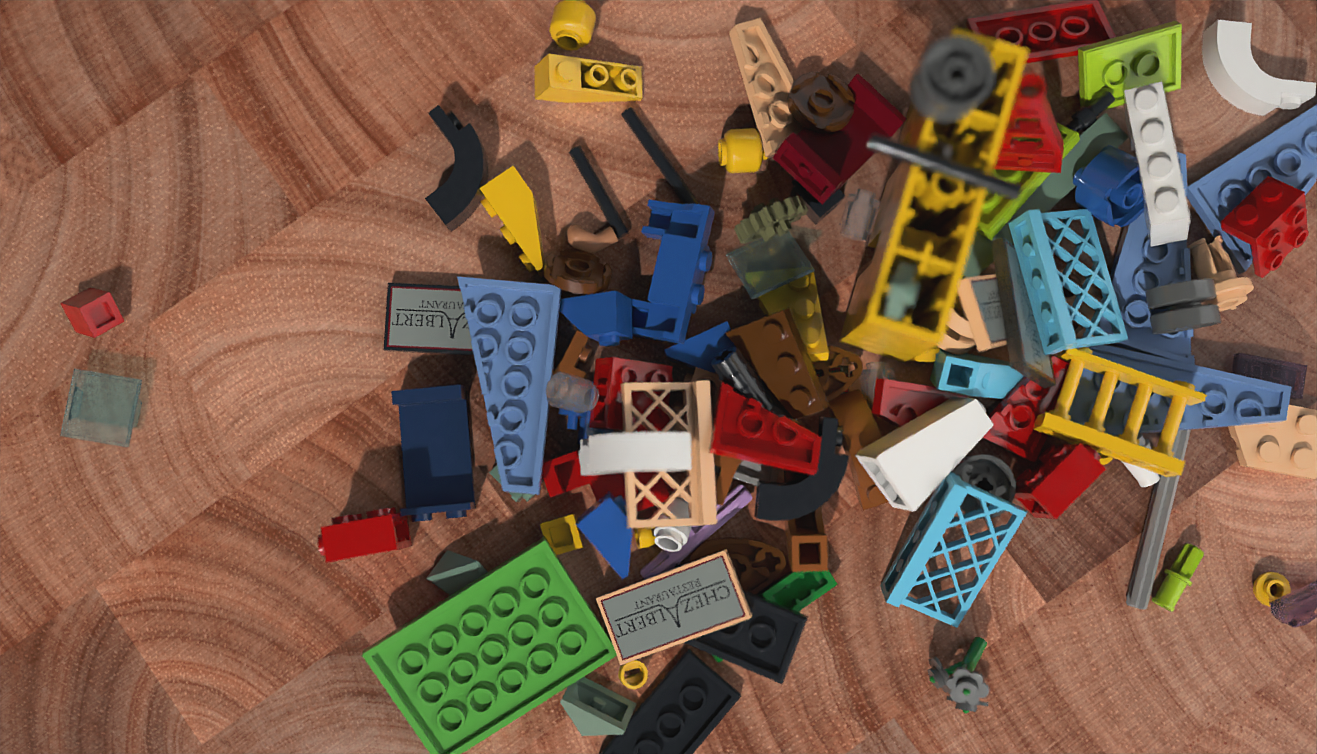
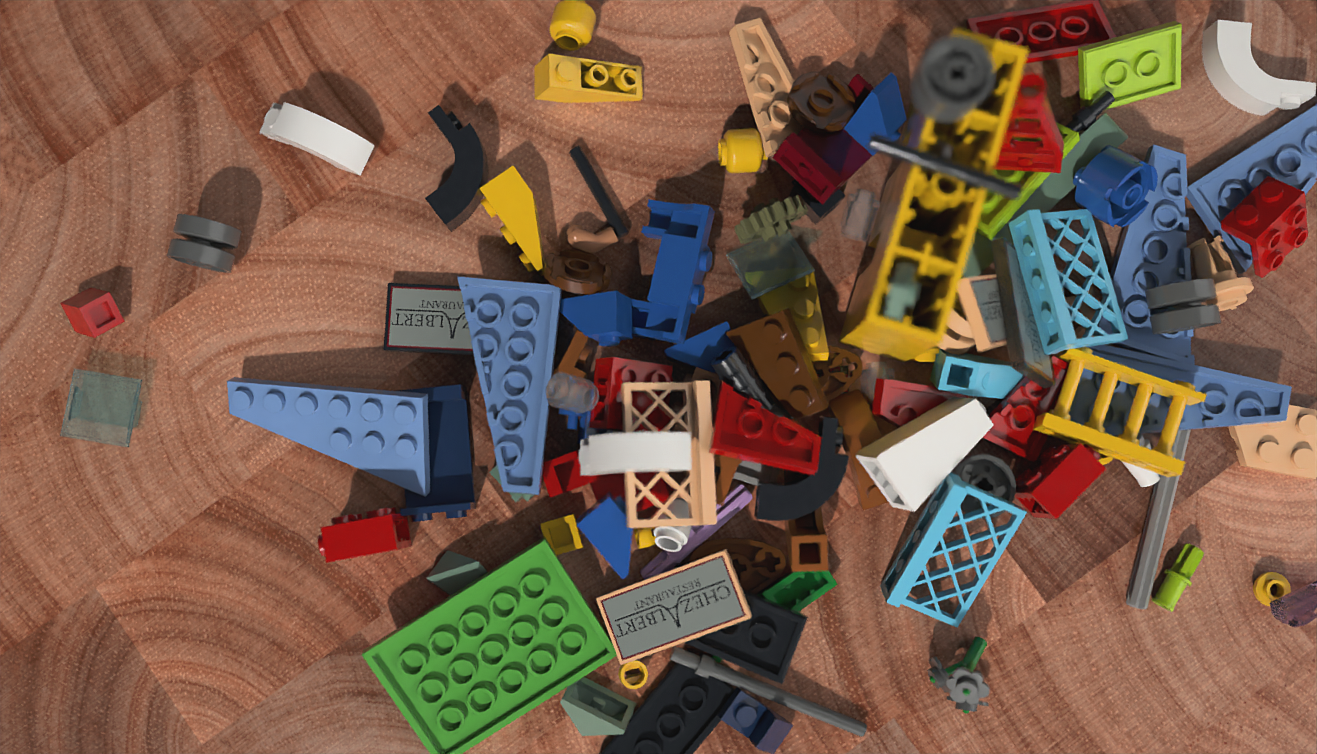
(204, 243): none -> dark grey wheel
(317, 136): none -> white arch
(359, 426): none -> medium blue wing
(658, 157): black bar -> none
(706, 666): none -> dark grey bar
(755, 721): none -> dark blue slope
(879, 114): none -> blue slope
(1158, 164): white arch -> none
(1272, 371): tile -> none

